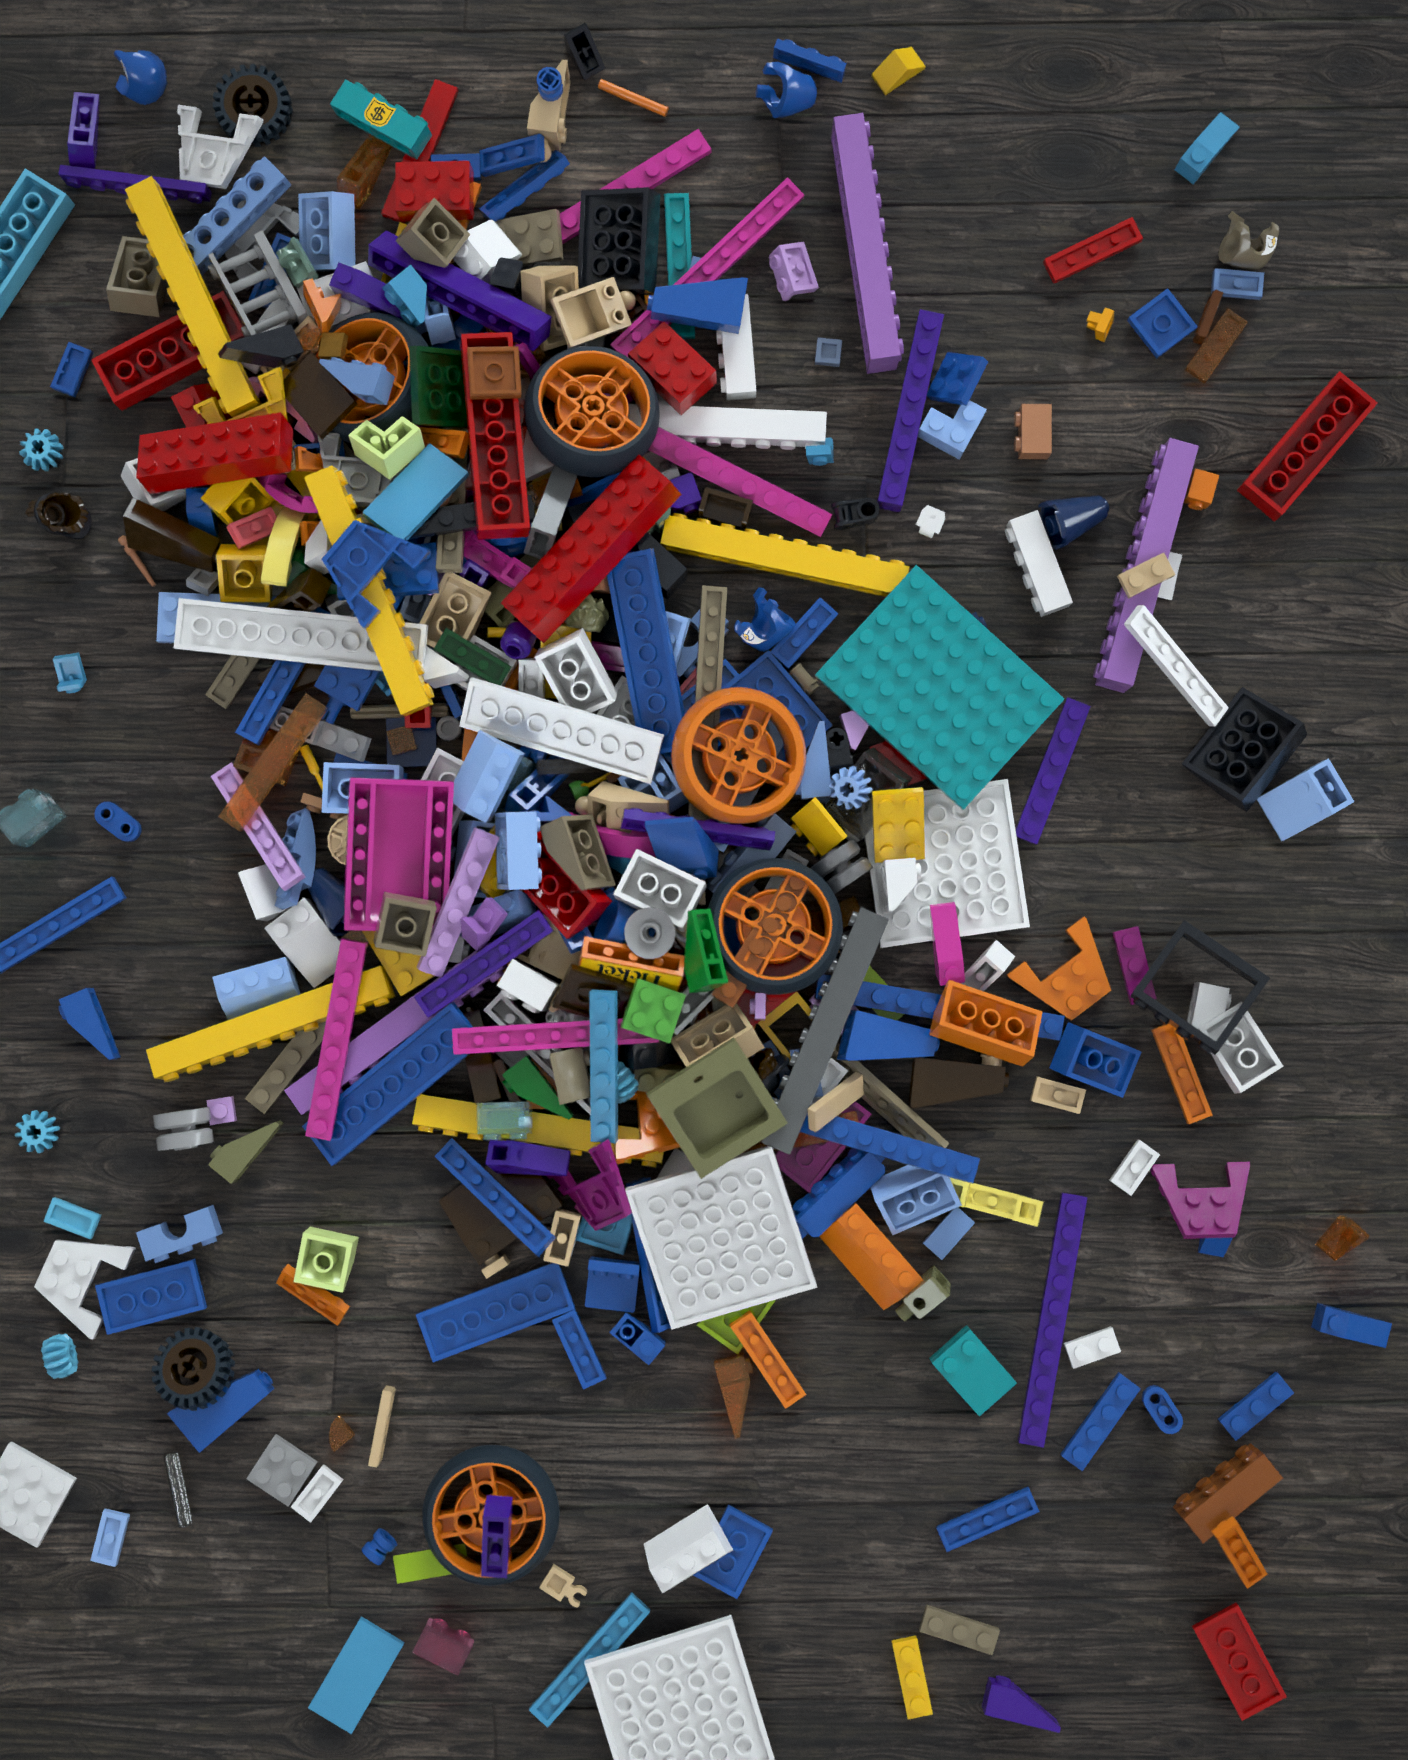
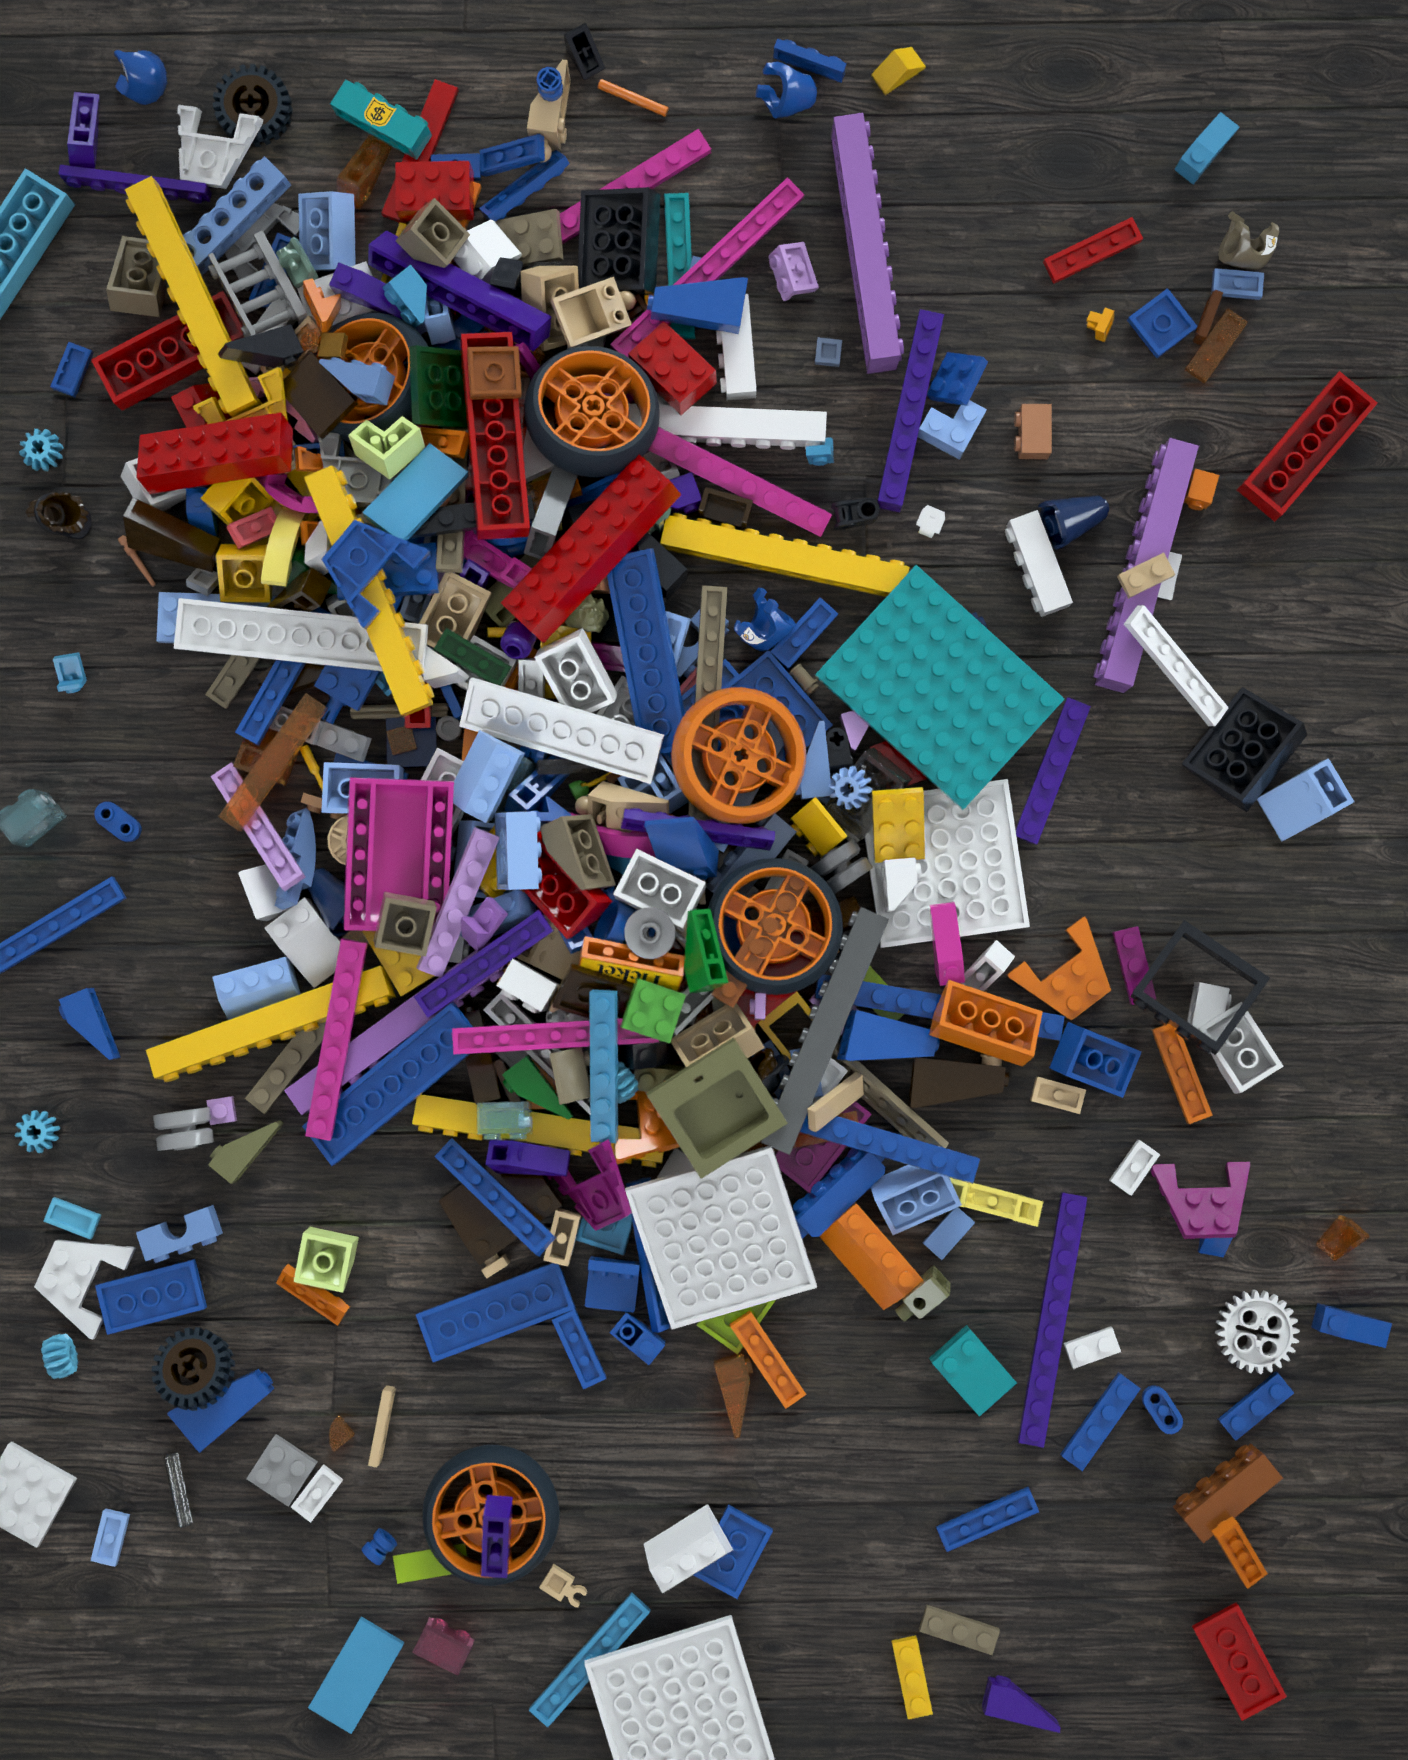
(1262, 1310): none -> white gear

